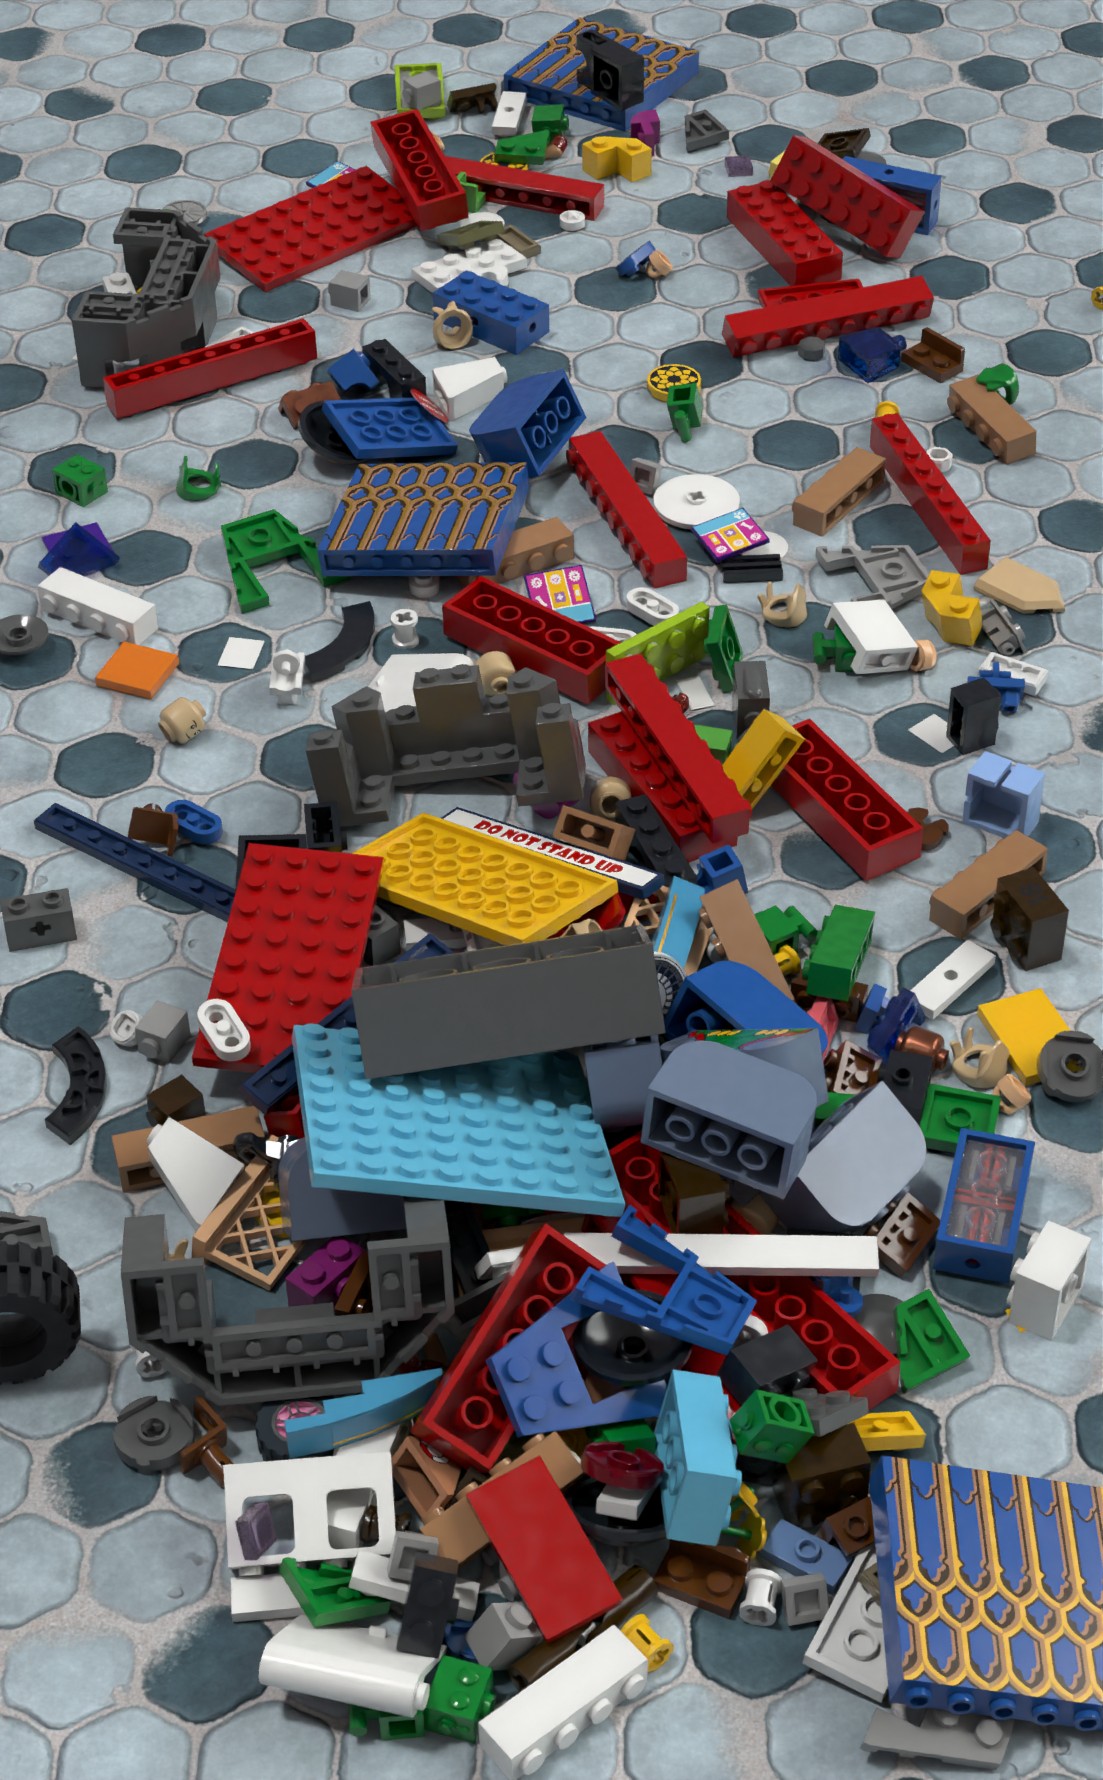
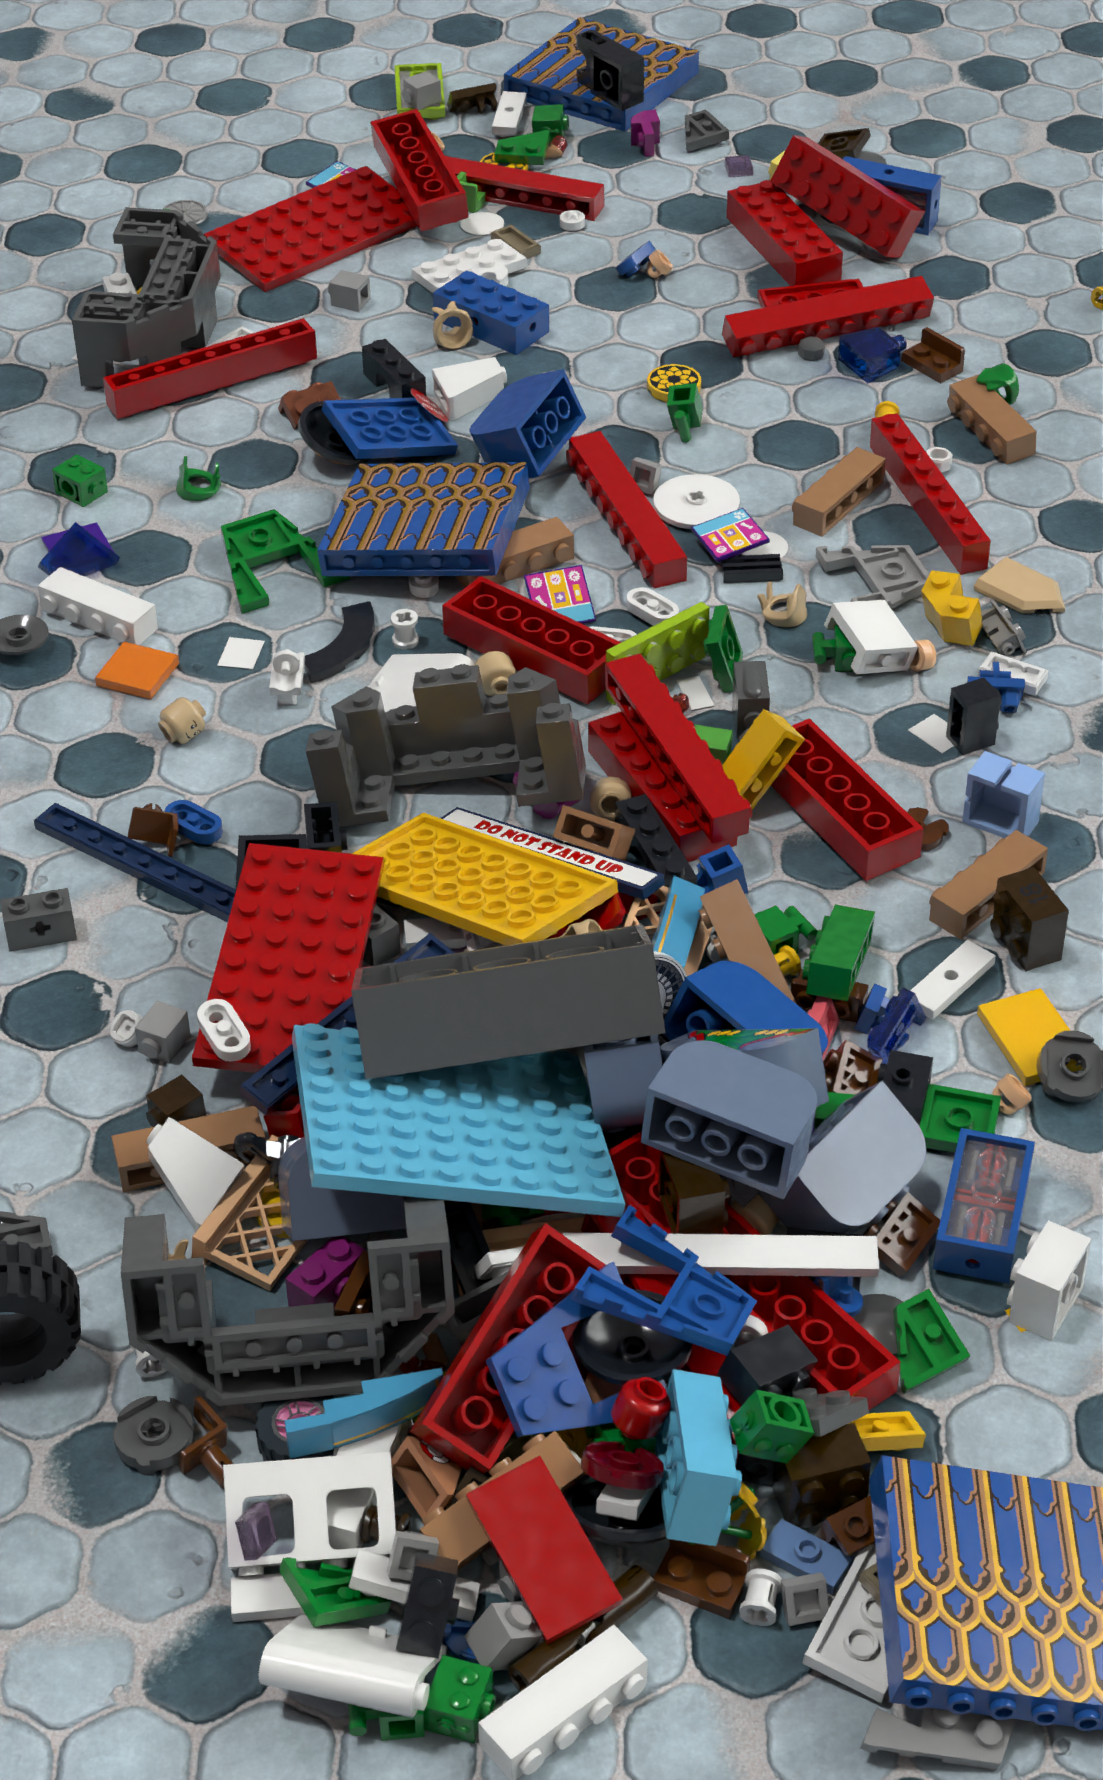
(86, 1086): black tile -> none
(352, 371): blue brick -> none
(466, 235): olive plate -> none
(616, 155): yellow brick -> none
(641, 1408): none -> red head
(648, 1641): yellow bush -> none
(925, 1043): copper head -> none
(991, 1064): tan piece -> none

